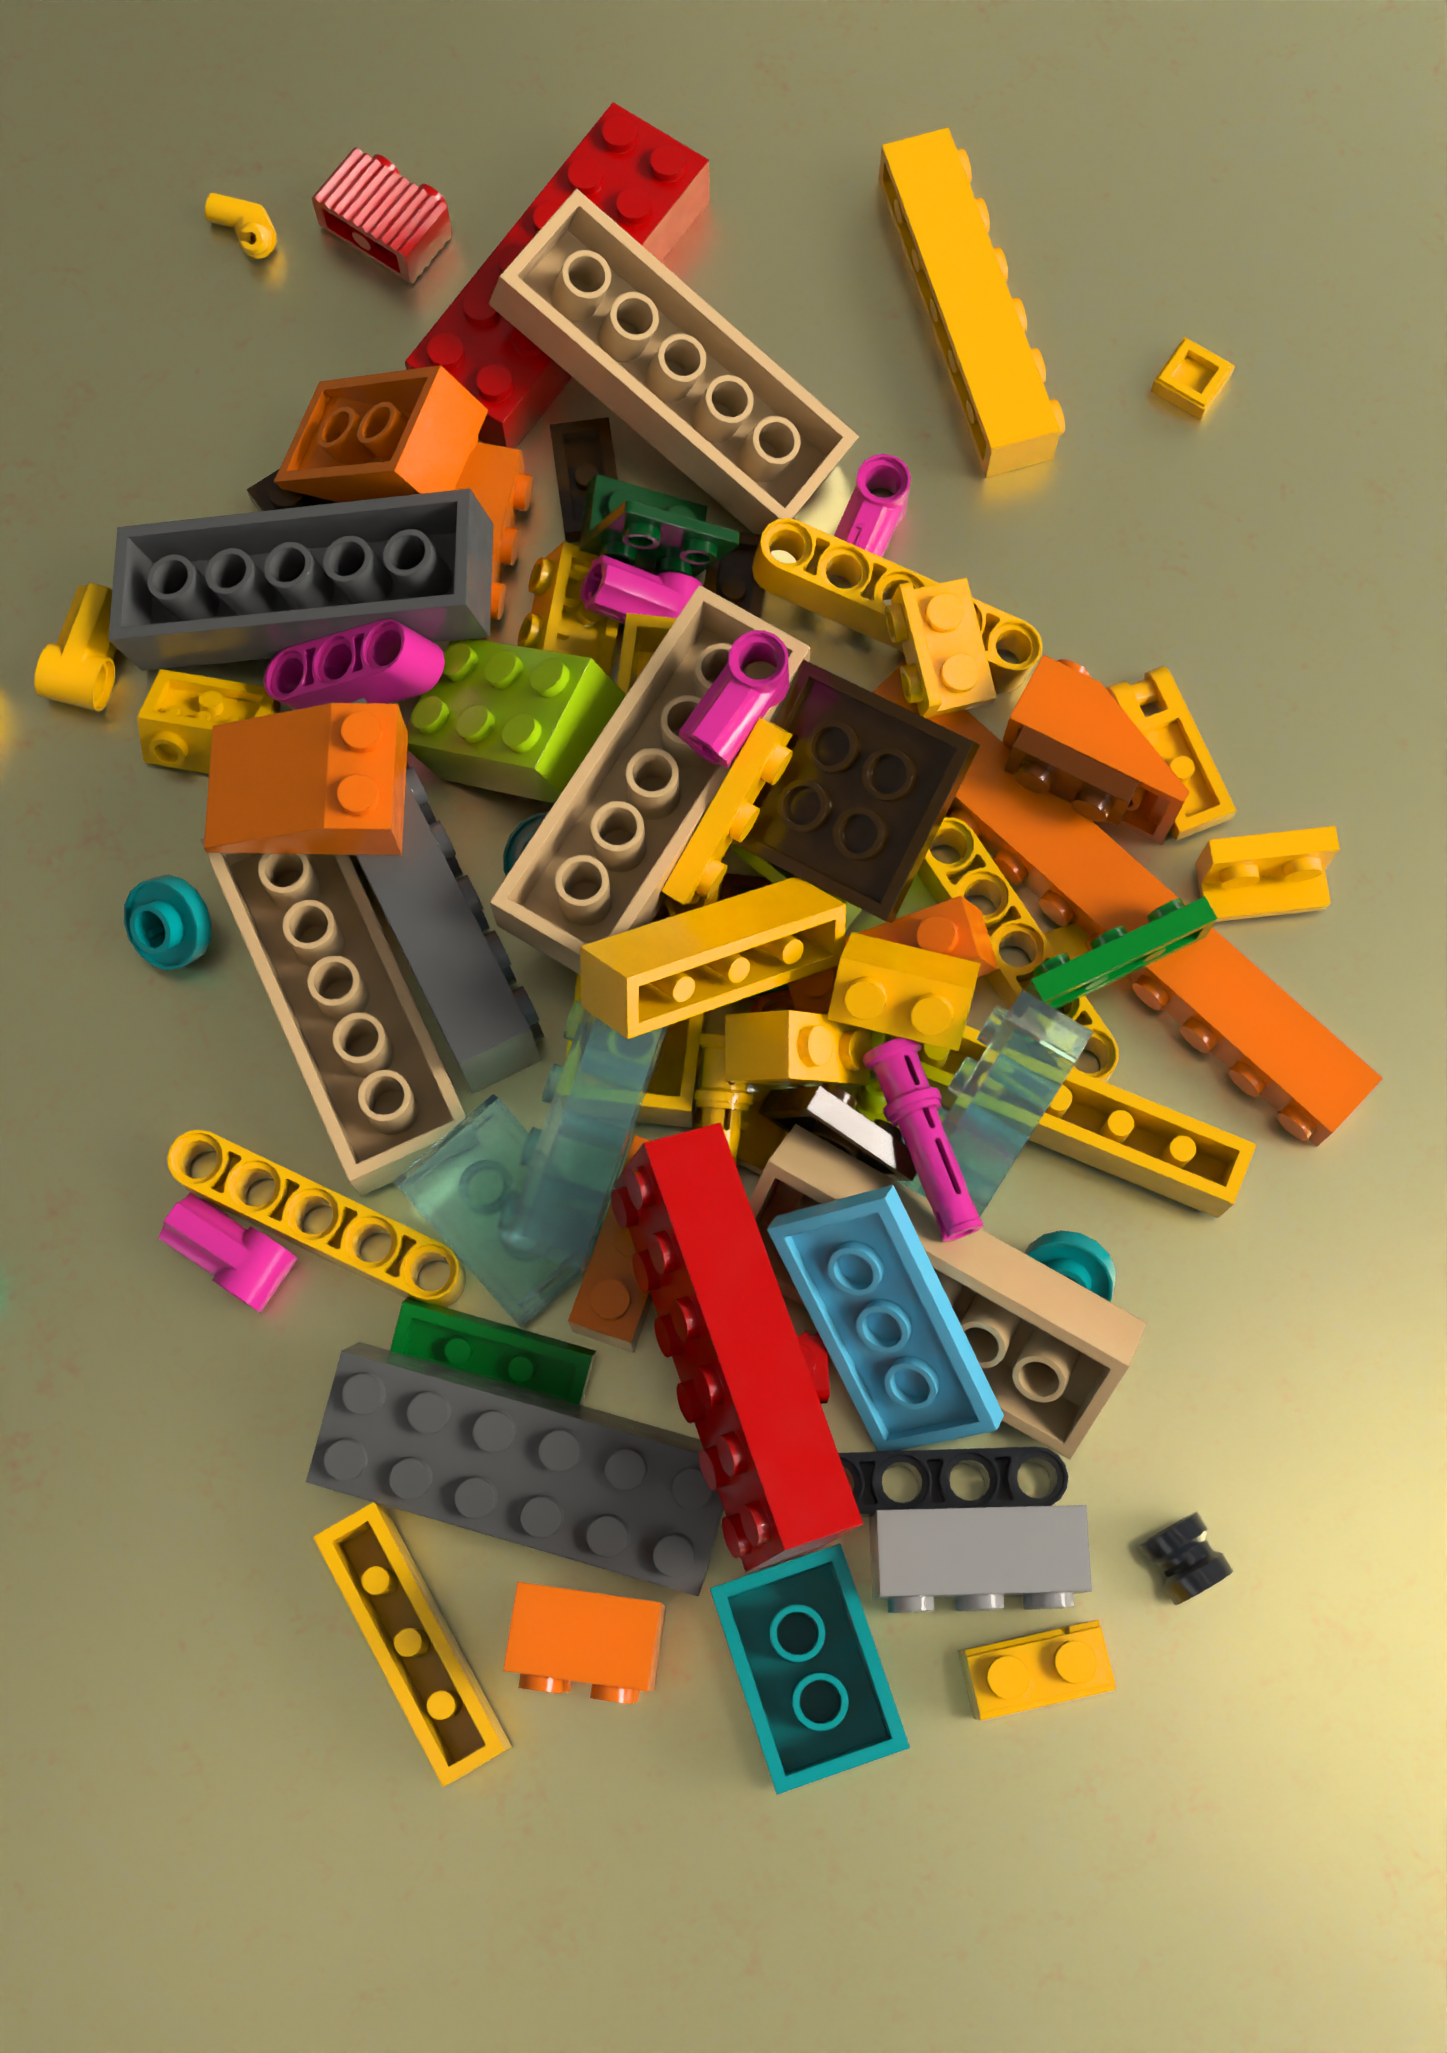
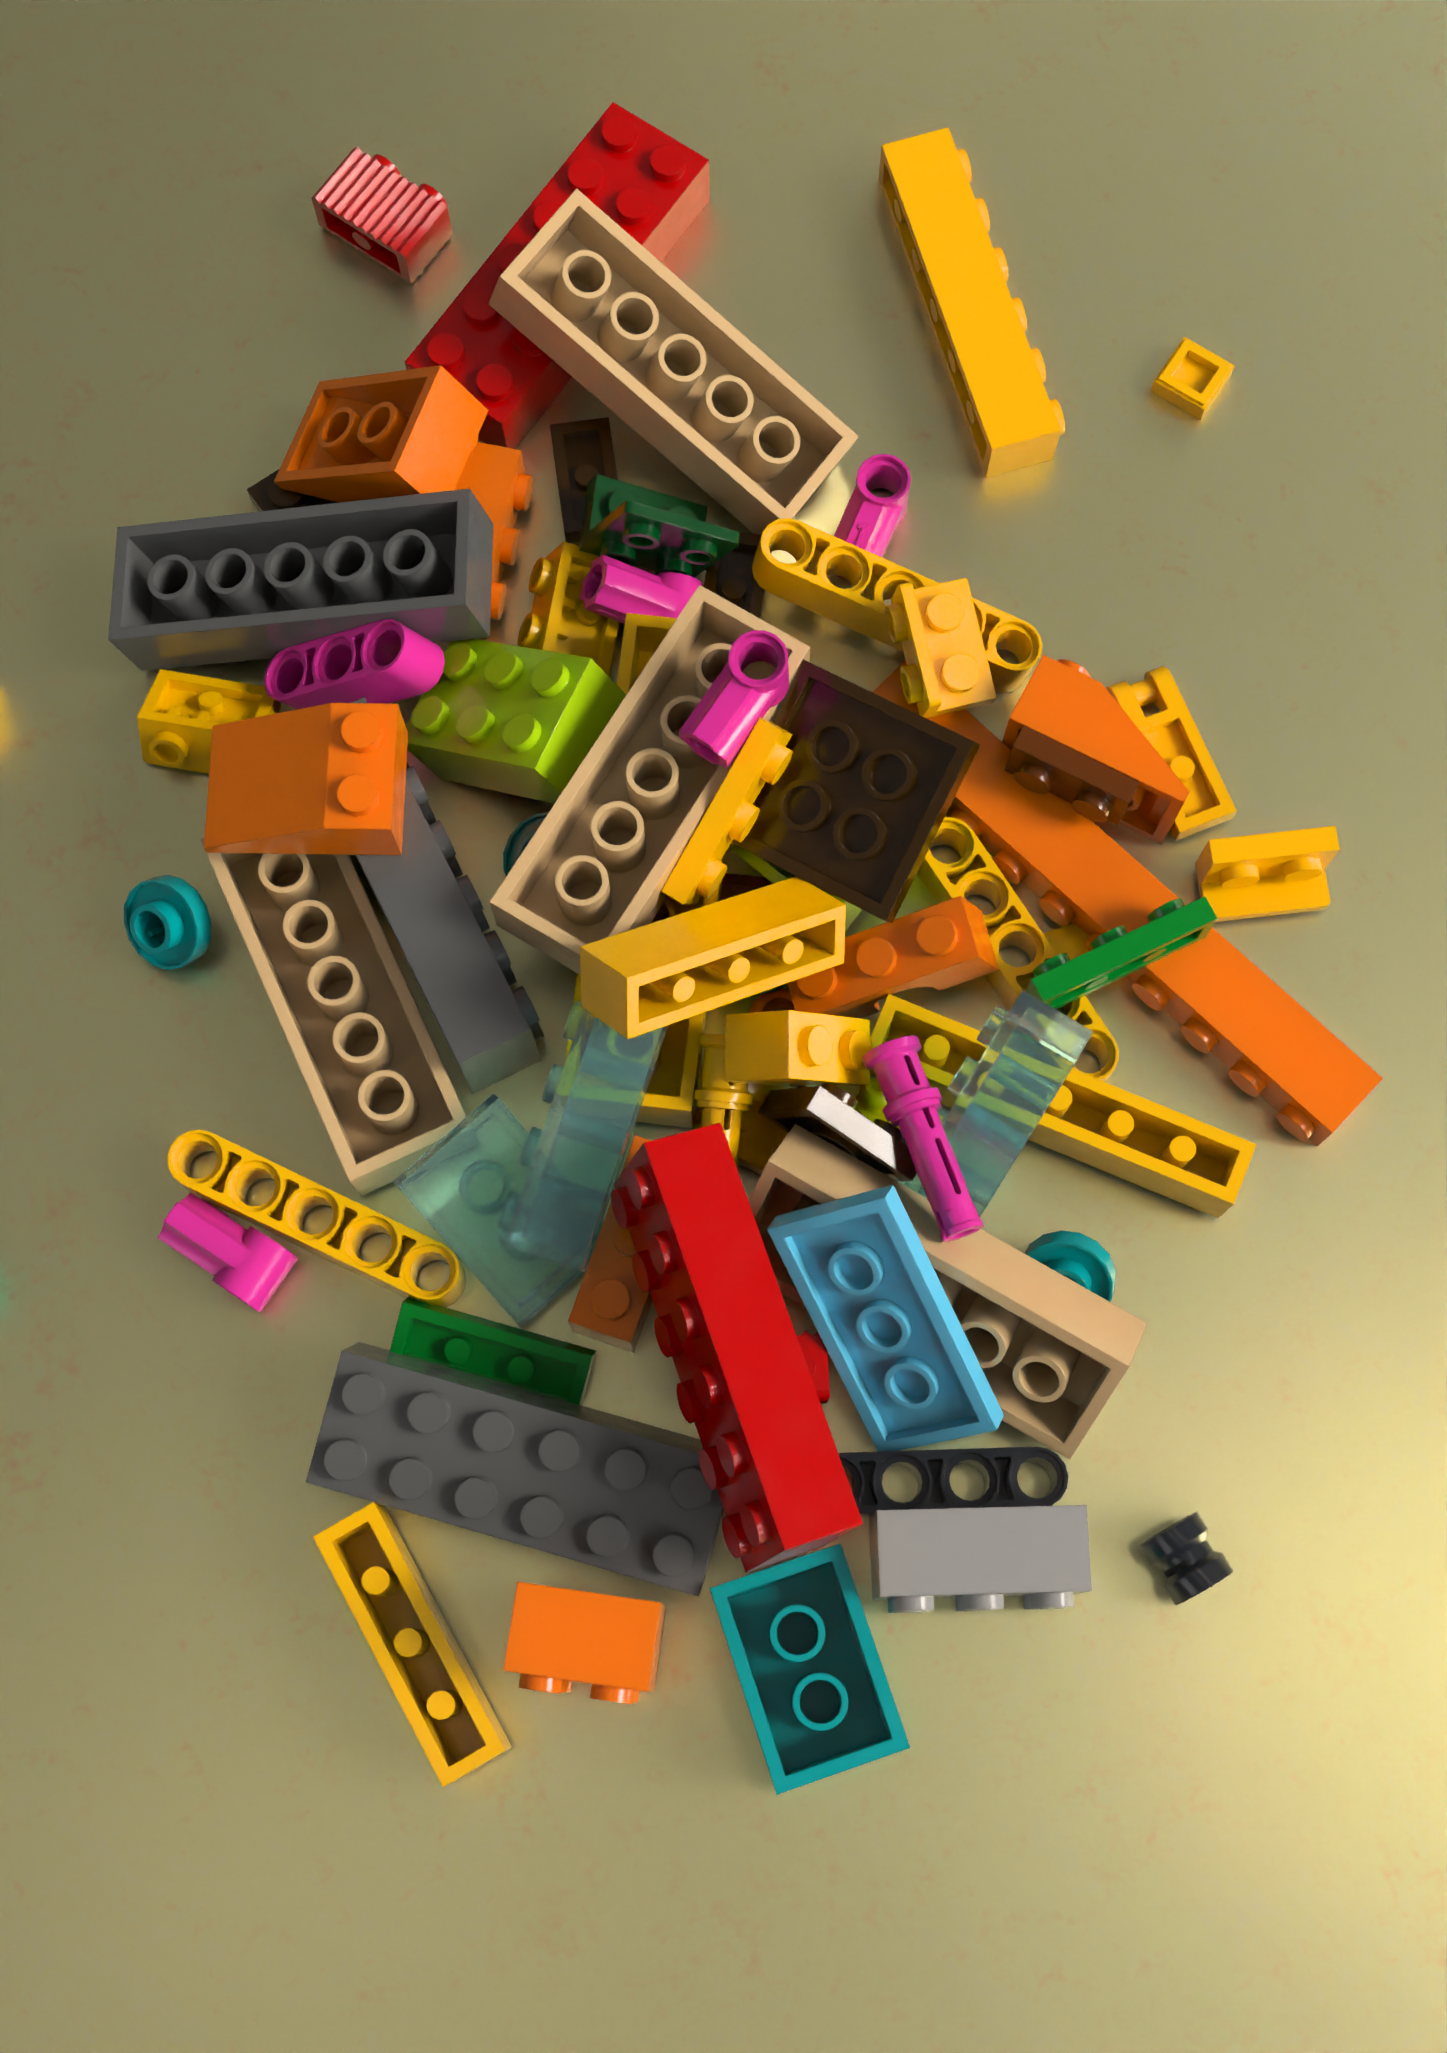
(81, 663): yellow piece -> none
(248, 219): yellow arm -> none
(903, 991): yellow brick -> none
(1036, 1670): yellow brick -> none

